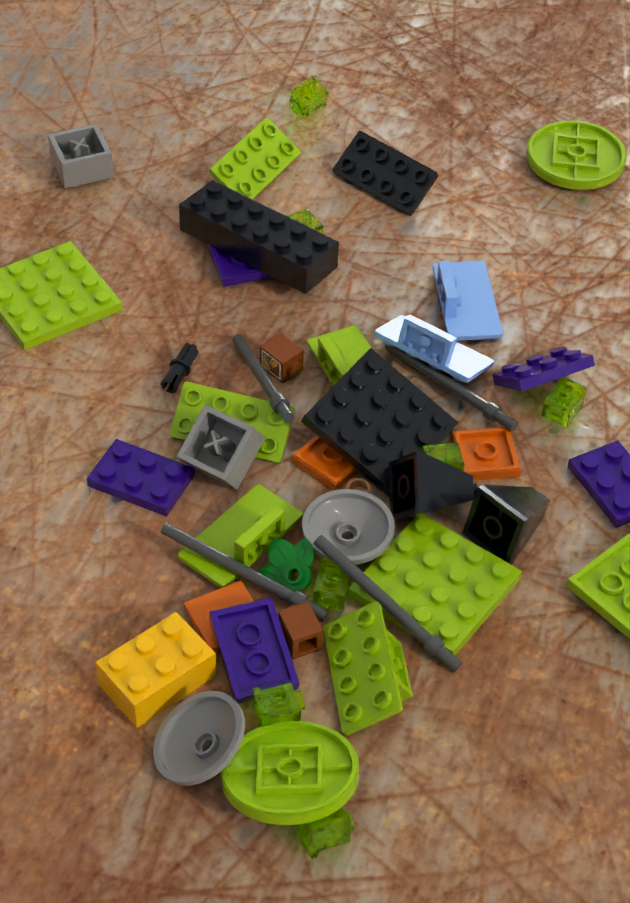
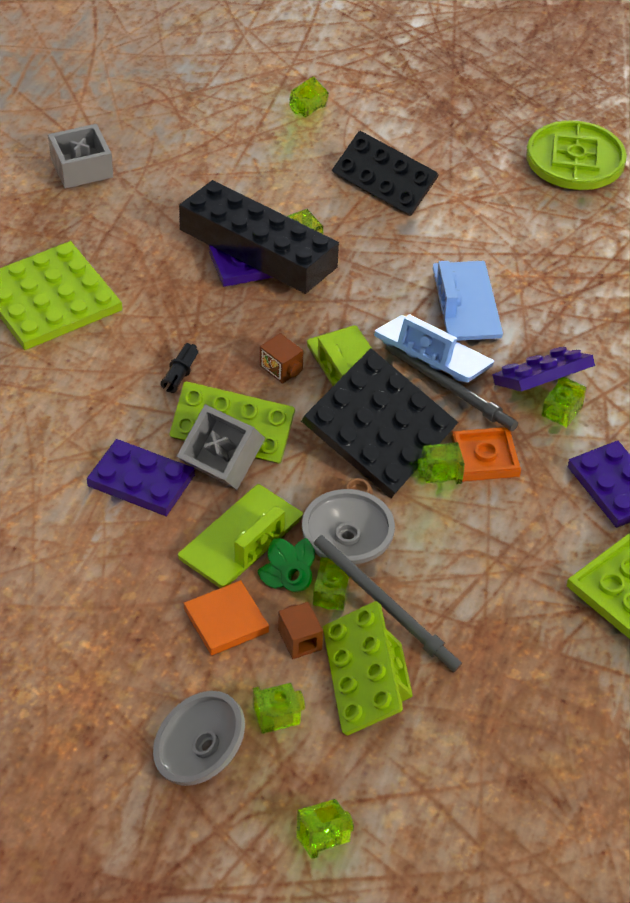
(156, 669): yellow brick -> none
(242, 570): dark grey bar -> none
(252, 648): dark purple plate -> none
(255, 160): lime bracket -> none
(277, 400): dark grey bar -> none
(291, 773): lime plate -> none
(324, 463): orange tile -> none
(426, 485): black slope -> none
(440, 581): lime plate -> none
(504, 518): black slope -> none

